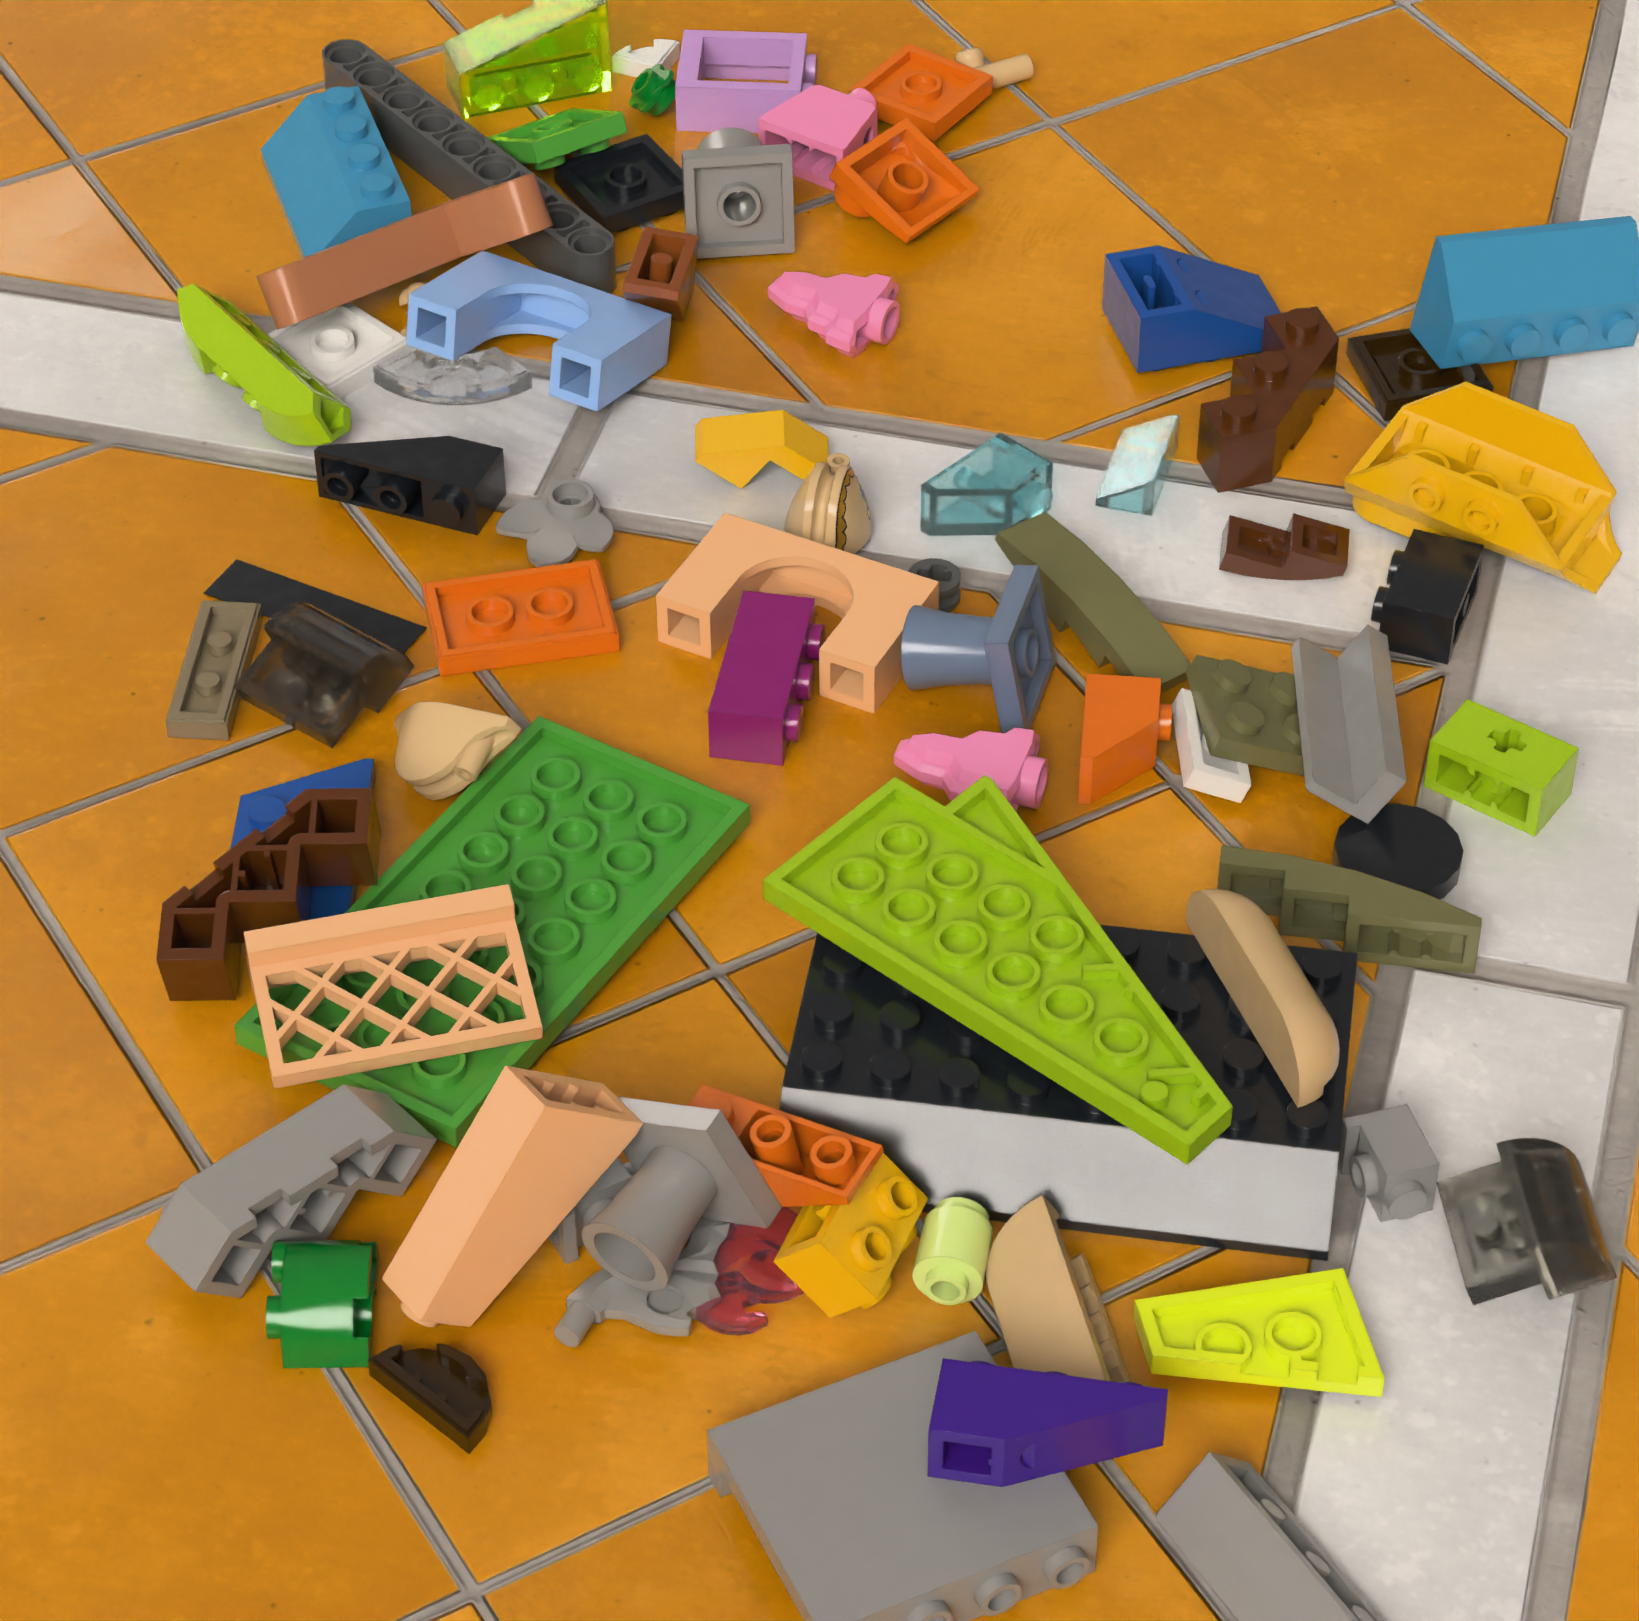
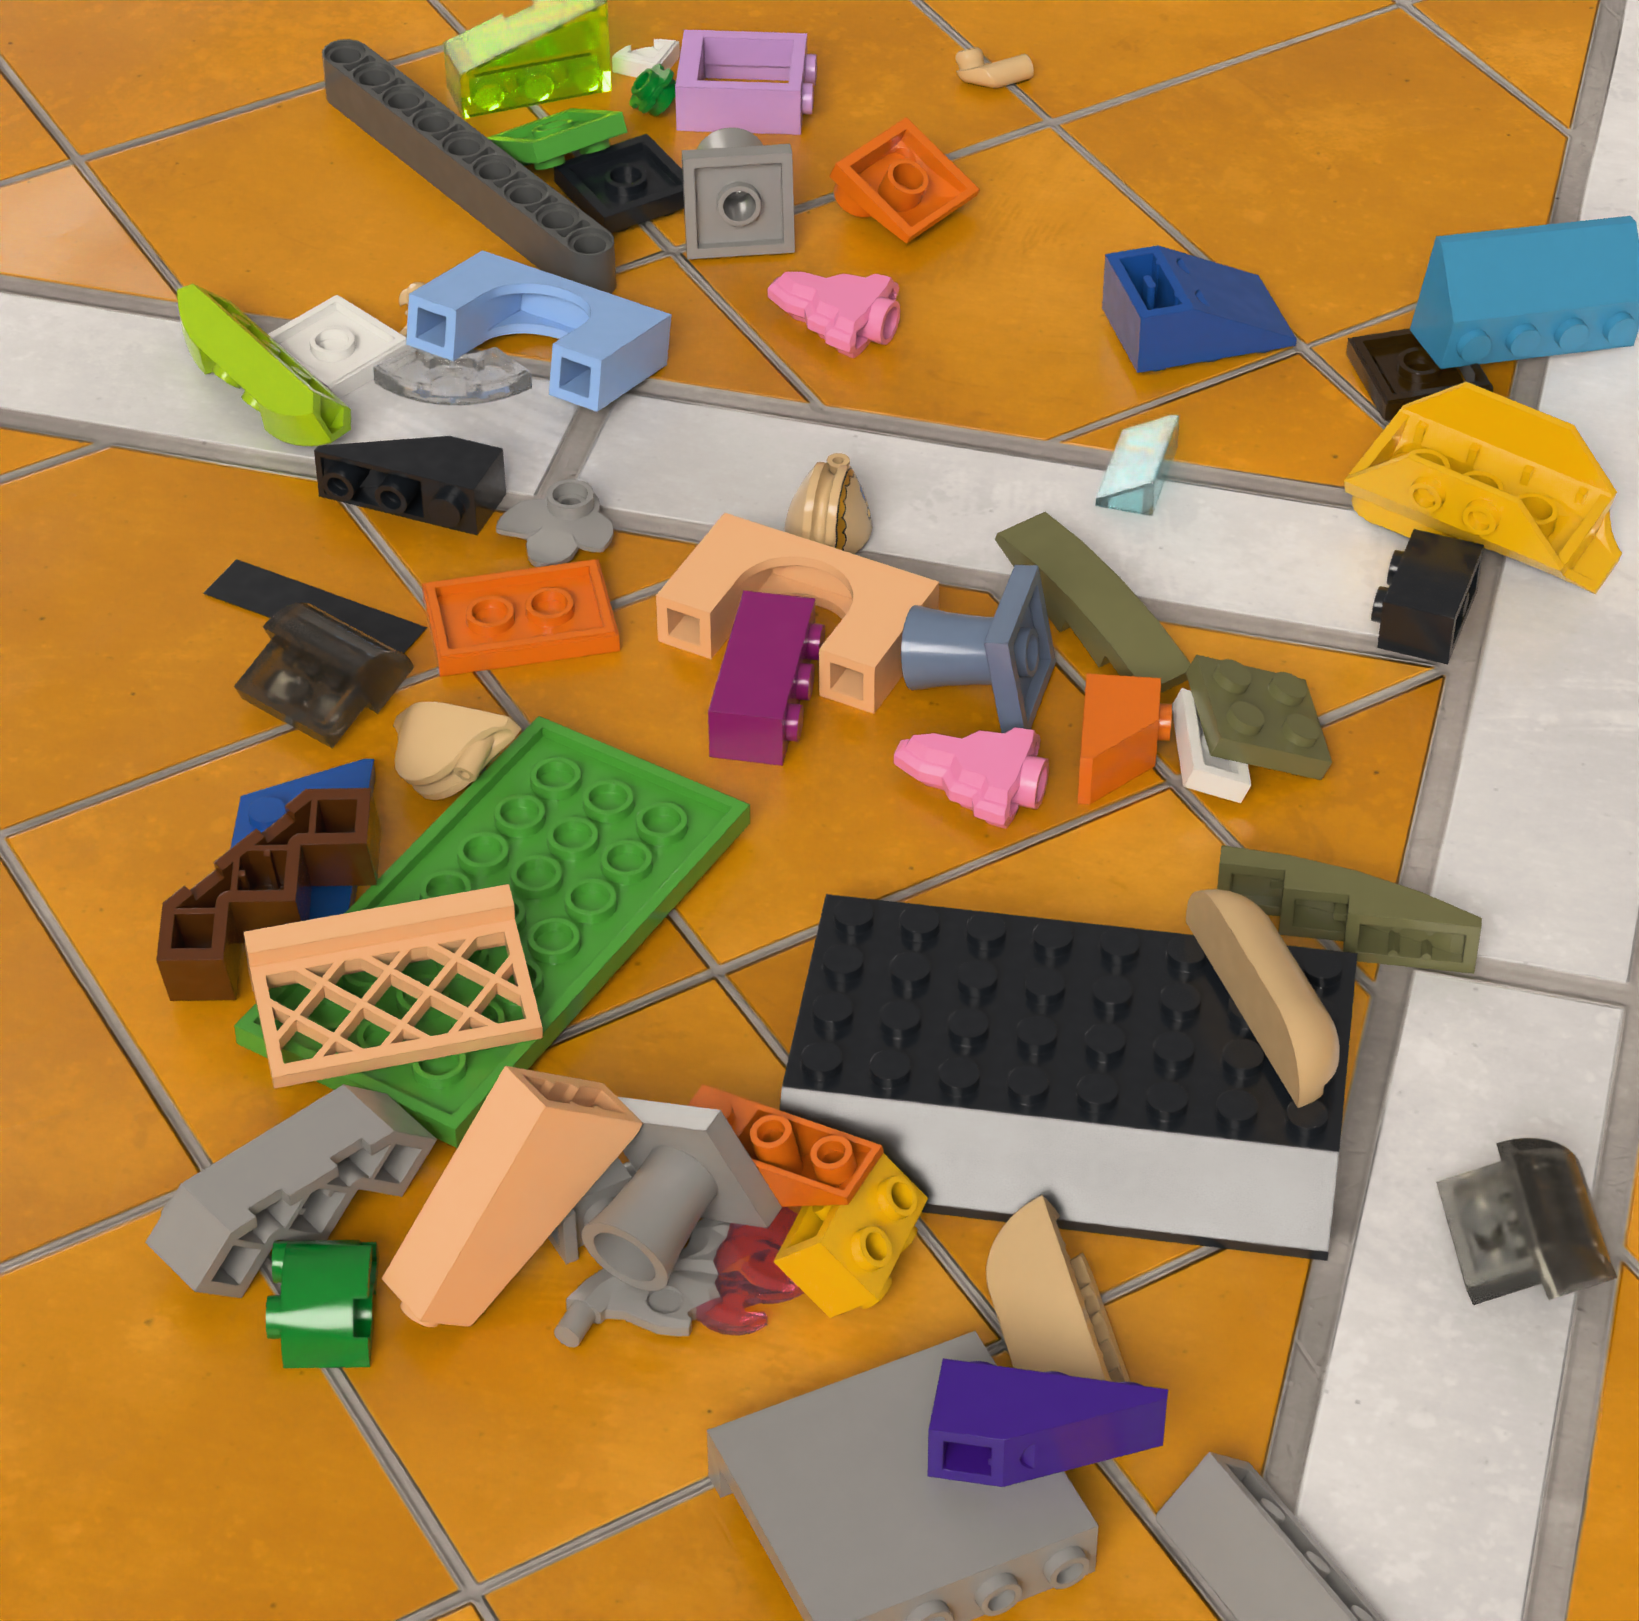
(214, 662): dark tan tile -> none
(333, 171): dark azure slope -> none
(404, 249): nougat beam -> none
(440, 1387): dark brown tile -> none
(663, 271): dark orange slope -> none
(744, 443): yellow slope -> none
(821, 129): bright pink torso -> none
(925, 90): orange plate -> none
(948, 578): dark grey bush -> none
(953, 1251): yellowish green brick -> none
(987, 490): clear light blue slope -> none
(998, 939): lime wing -> none
(1264, 1332): neon yellow wing -> none
(1268, 401): reddish brown brick -> none
(1302, 552): reddish brown slope -> none
(1349, 724): light grey panel -> none
(1389, 1162): light grey brick -> none
(1403, 848): black tile -> none
(1501, 767): lime brick -> none

